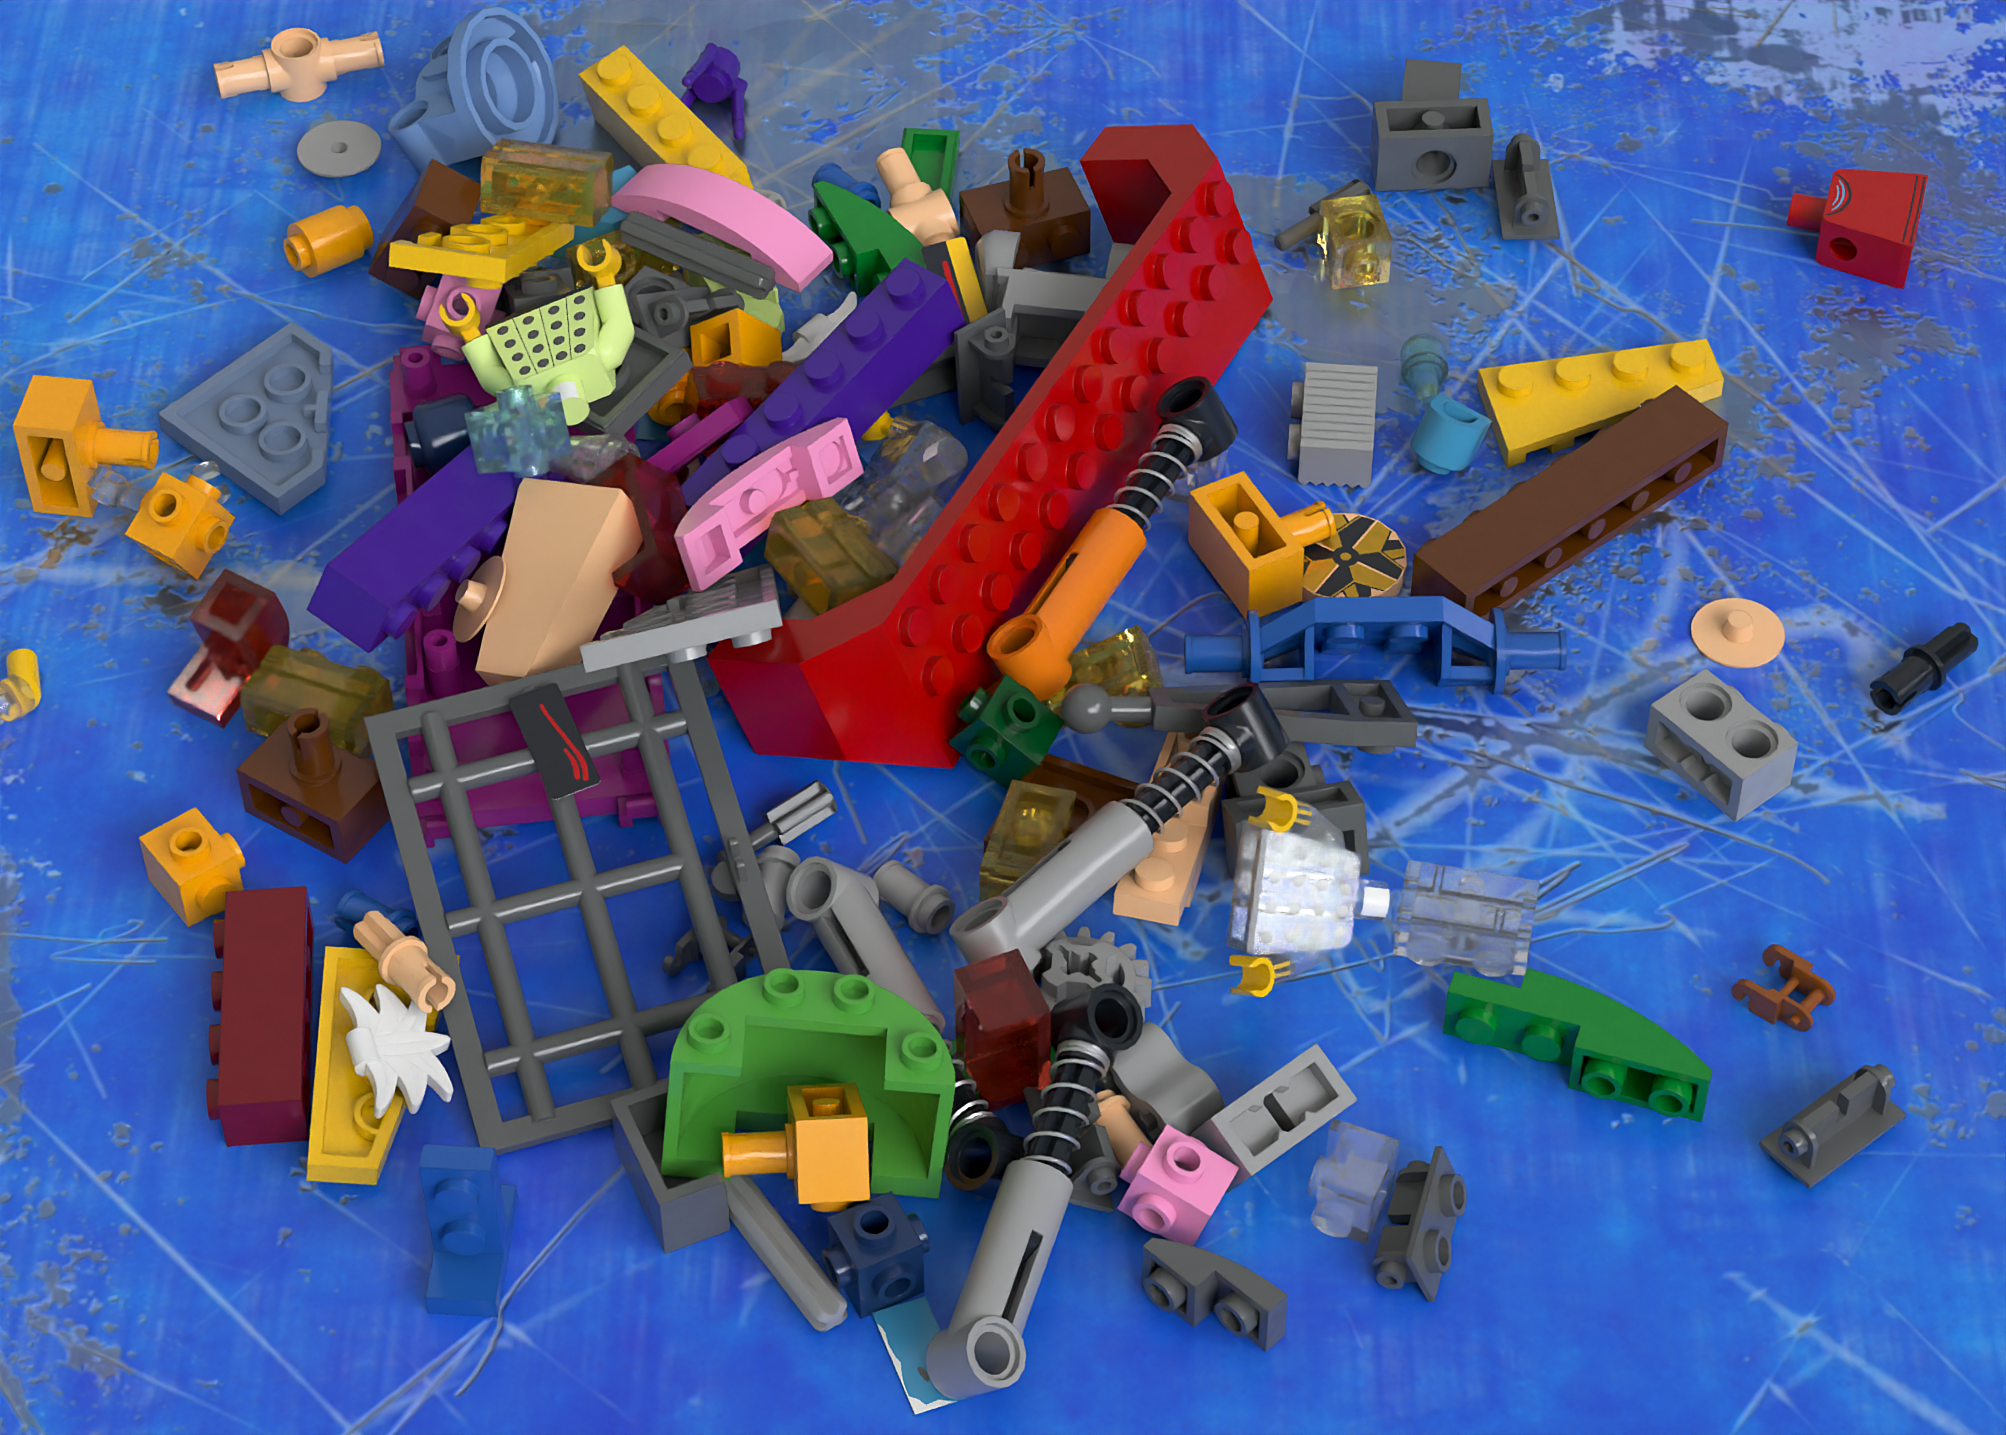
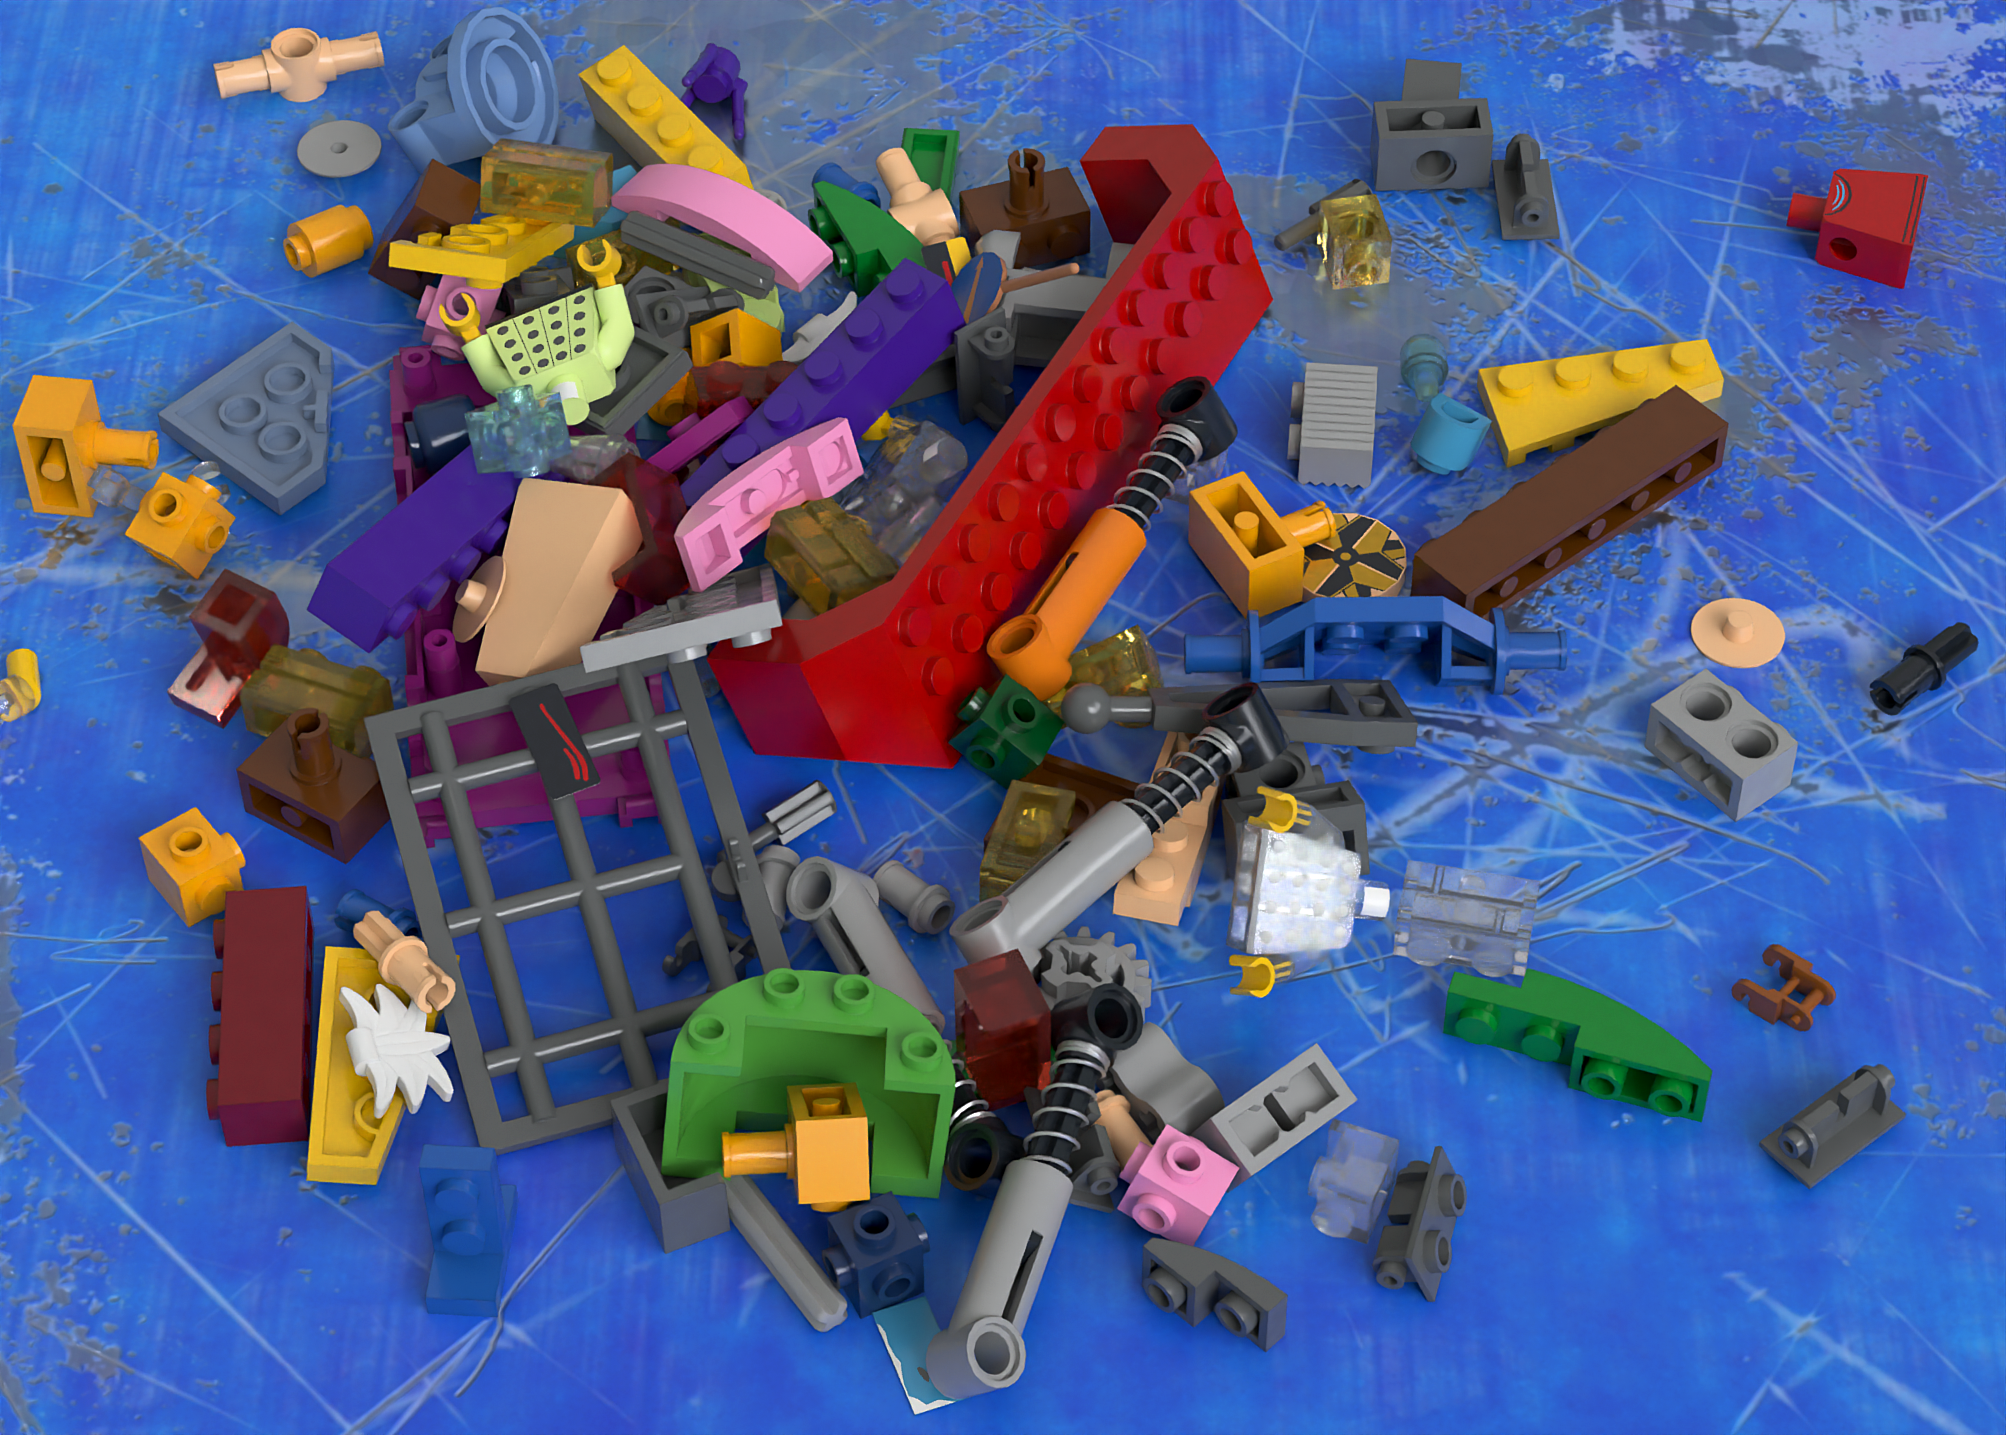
(983, 282): none -> piece

